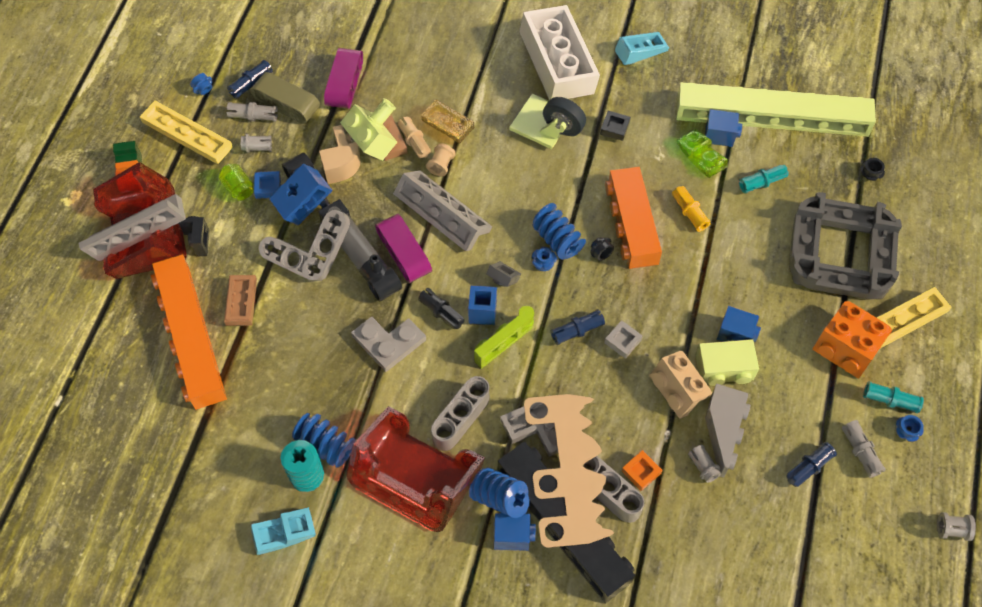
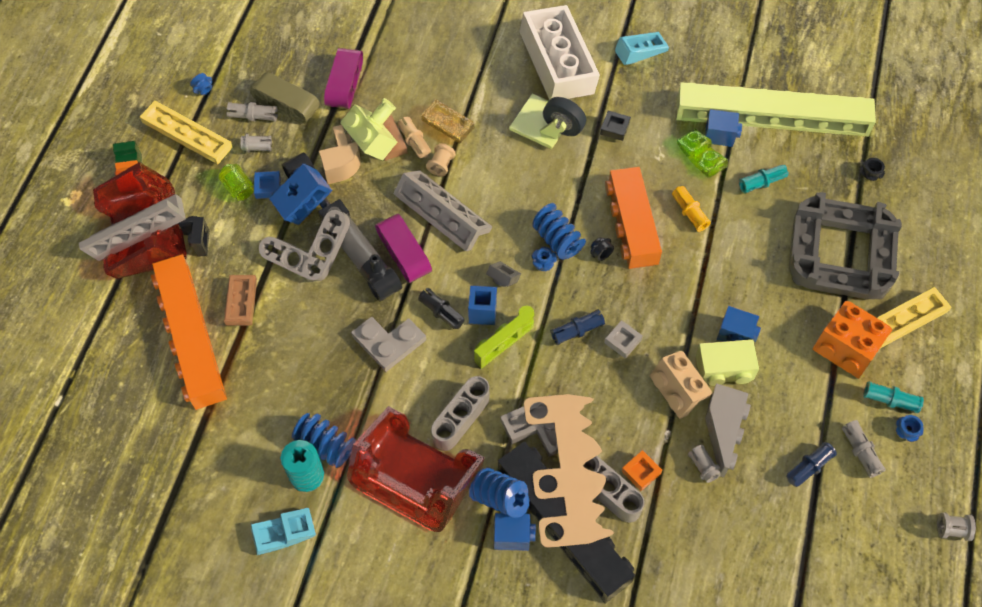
(248, 79): dark blue pin -> none

